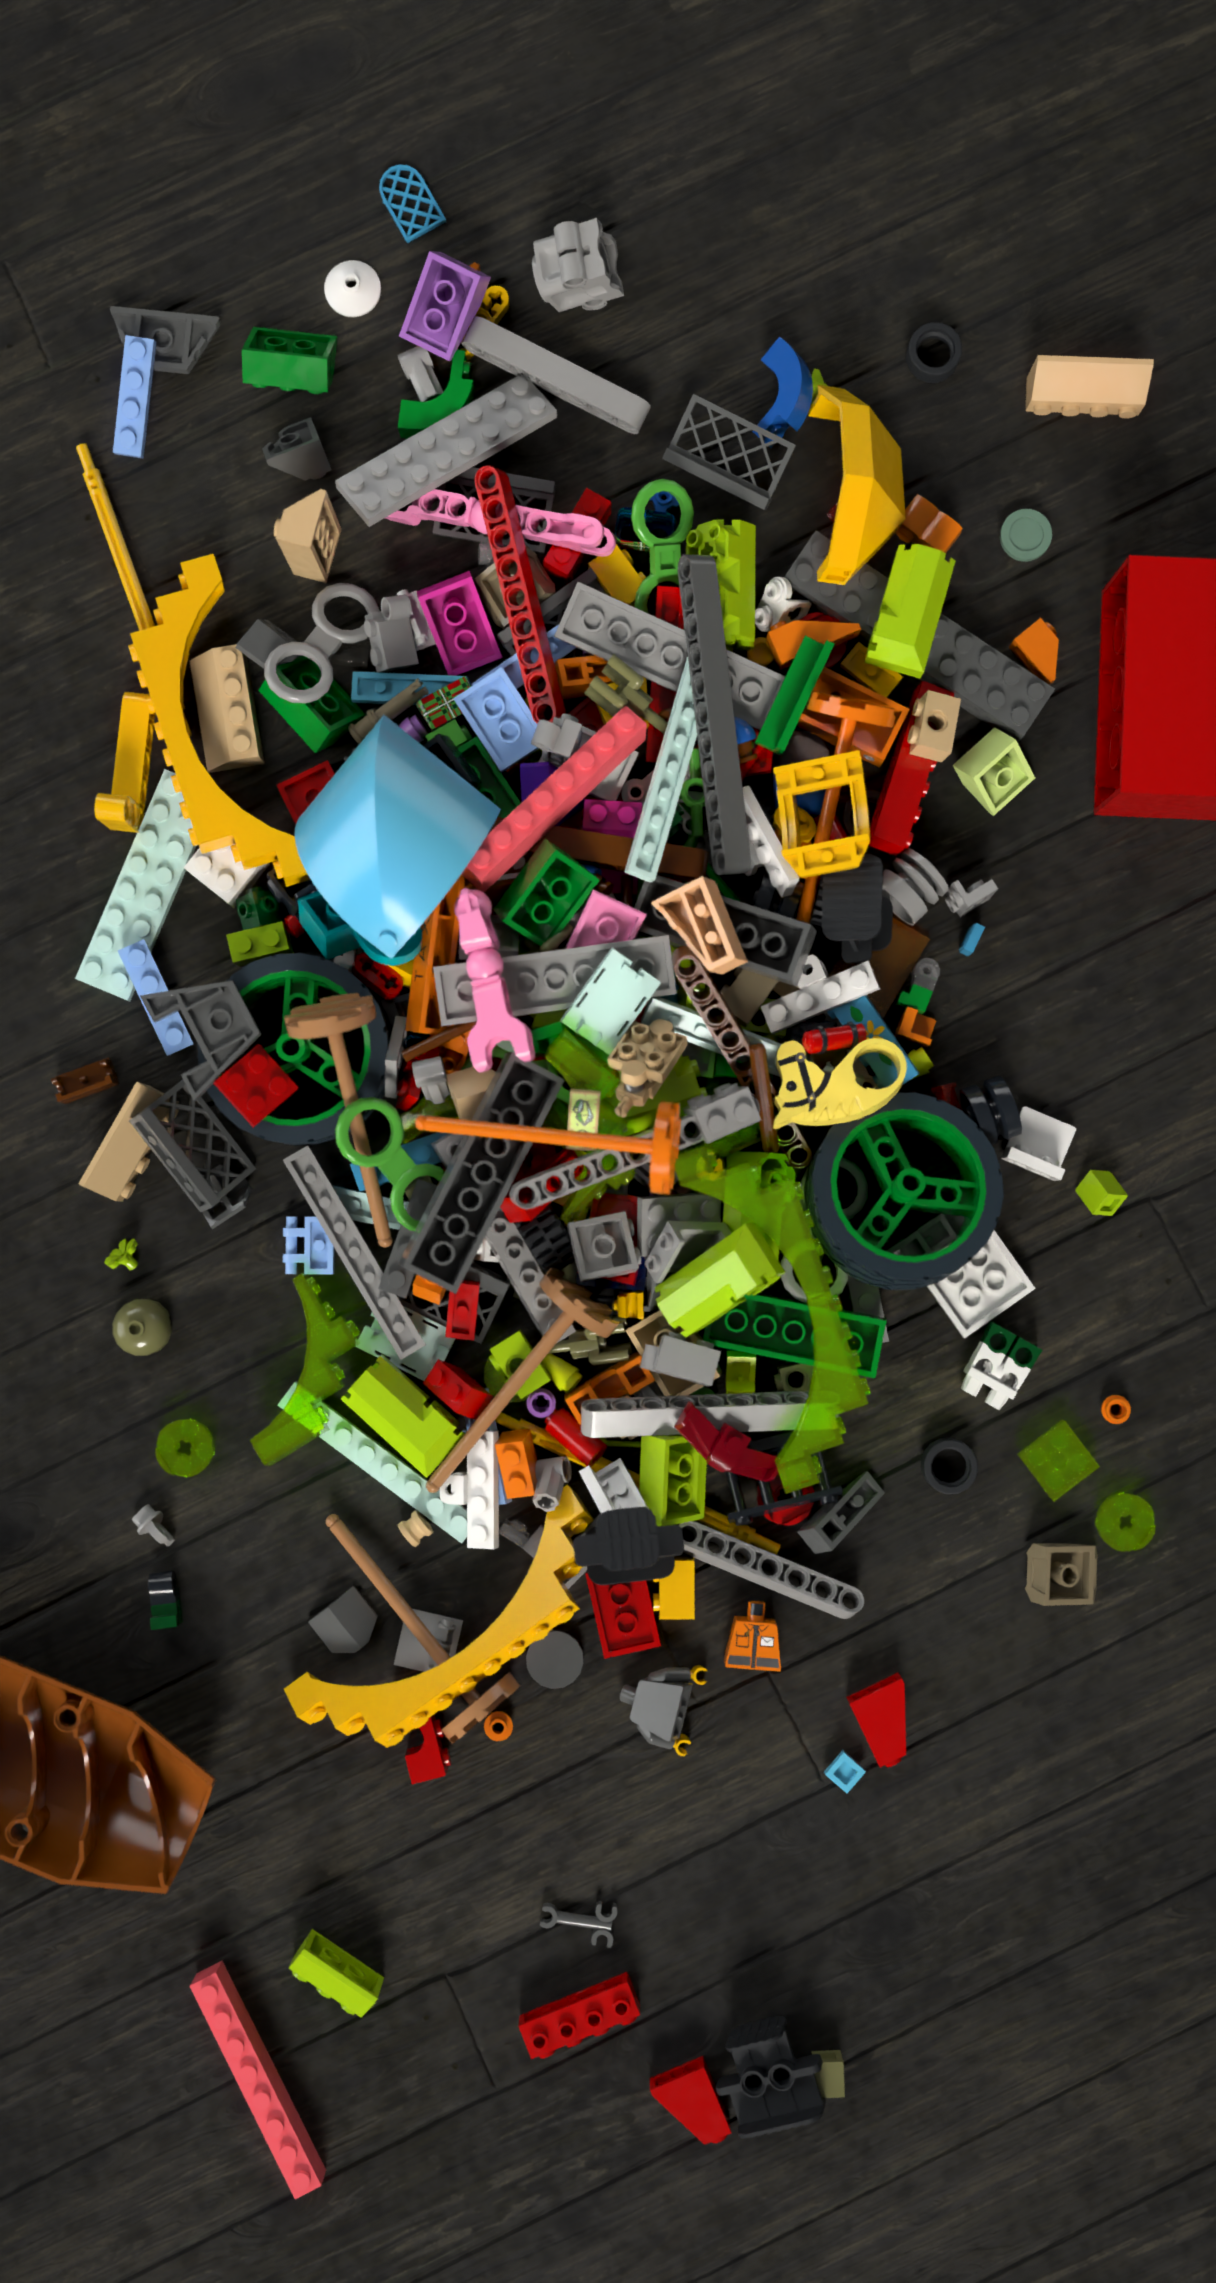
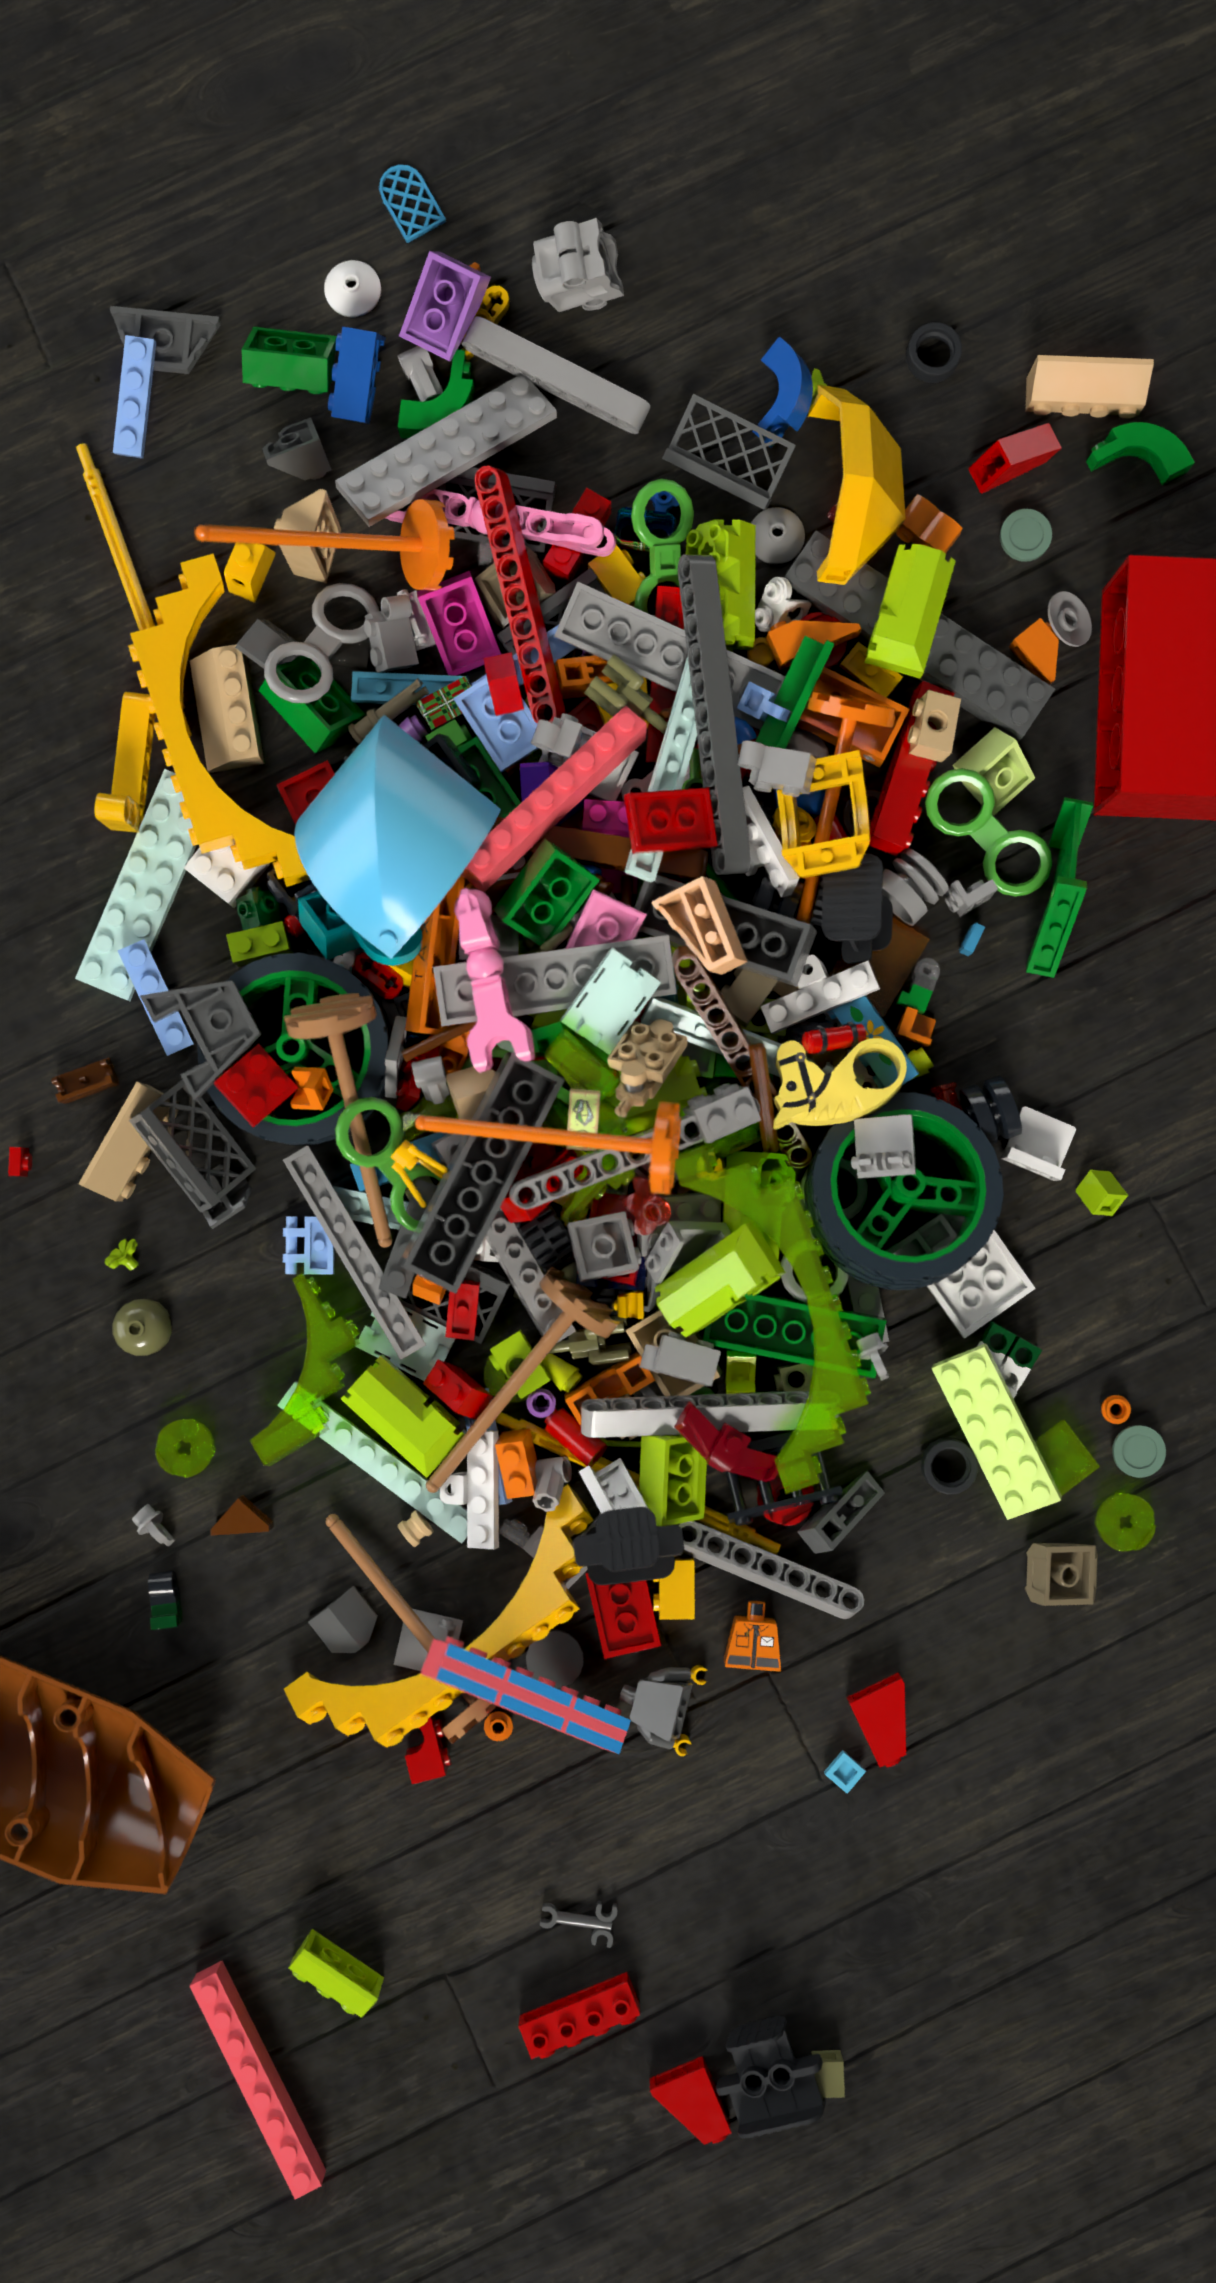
(19, 1161): none -> red plate
(242, 1518): none -> reddish brown slope
(250, 566): none -> yellow torso
(313, 1088): none -> orange panel
(355, 374): none -> blue wedge
(407, 1156): none -> yellow plant
(422, 541): none -> orange piece
(503, 684): none -> red slope
(525, 1696): none -> brick
(645, 1207): none -> clear red plate
(670, 820): none -> red tile
(760, 702): none -> medium blue plate
(777, 768): none -> light grey hinge
(781, 548): none -> light grey dish
(871, 1348): none -> light grey piece
(884, 1146): none -> light grey hinge
(988, 832): none -> bright green bar
(996, 1432): none -> yellowish green plate
(1014, 456): none -> red slope
(1066, 891): none -> green piece
(1069, 619): none -> light grey dish
(1139, 1451): none -> sand green piece
(1149, 442): none -> green arch

